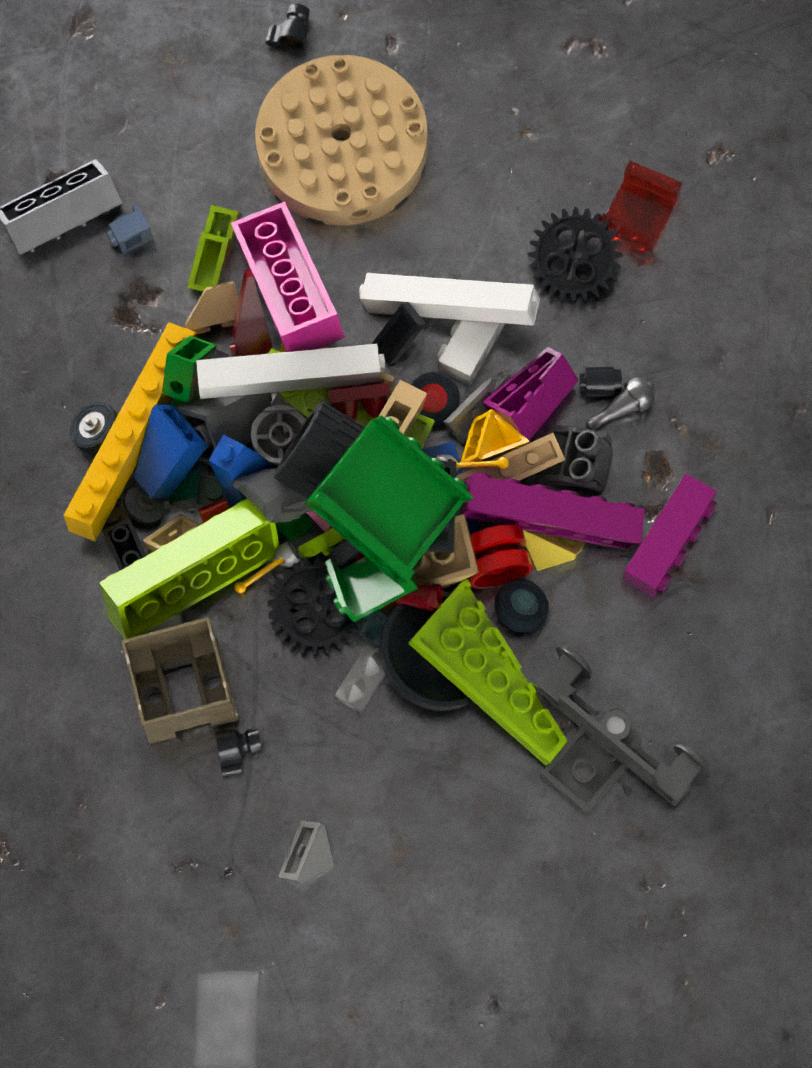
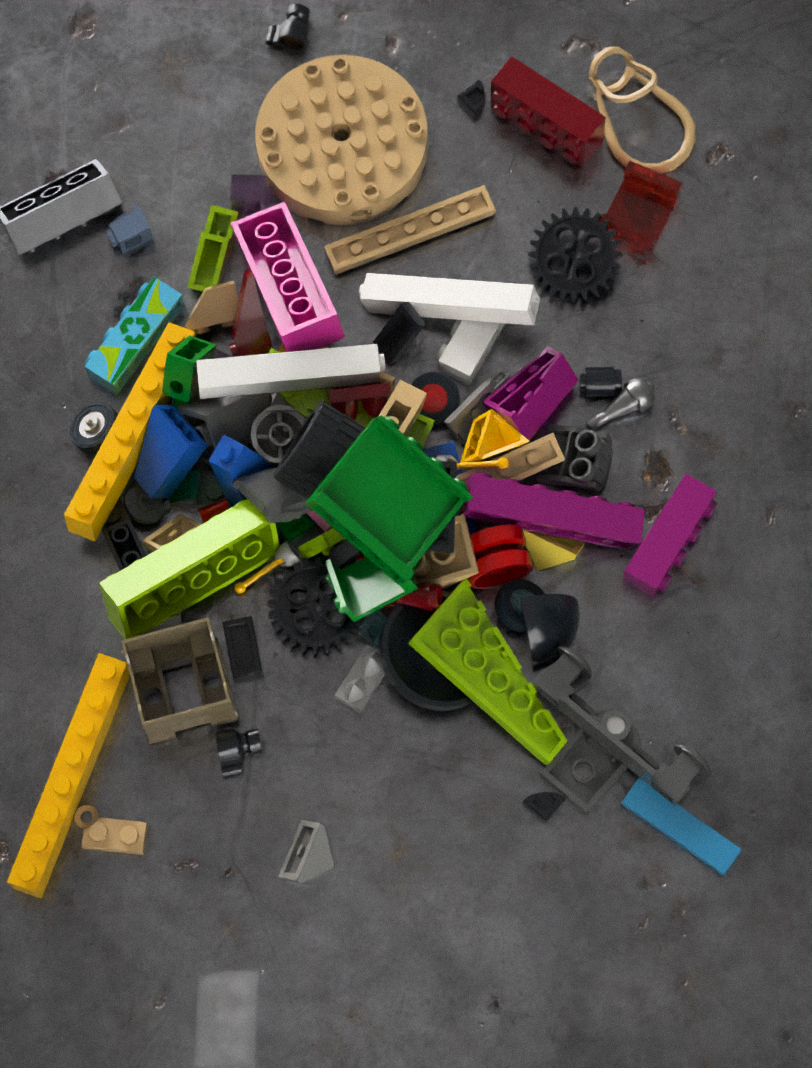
(69, 776): none -> yellow brick
(111, 834): none -> tan hinge
(134, 335): none -> medium azure brick
(242, 648): none -> black tile
(250, 193): none -> clear purple brick
(409, 230): none -> tan plate
(473, 98): none -> black tile
(544, 804): none -> black tile
(547, 112): none -> dark red brick
(549, 623): none -> black brick
(650, 86): none -> tan animal
(681, 827): none -> dark azure tile

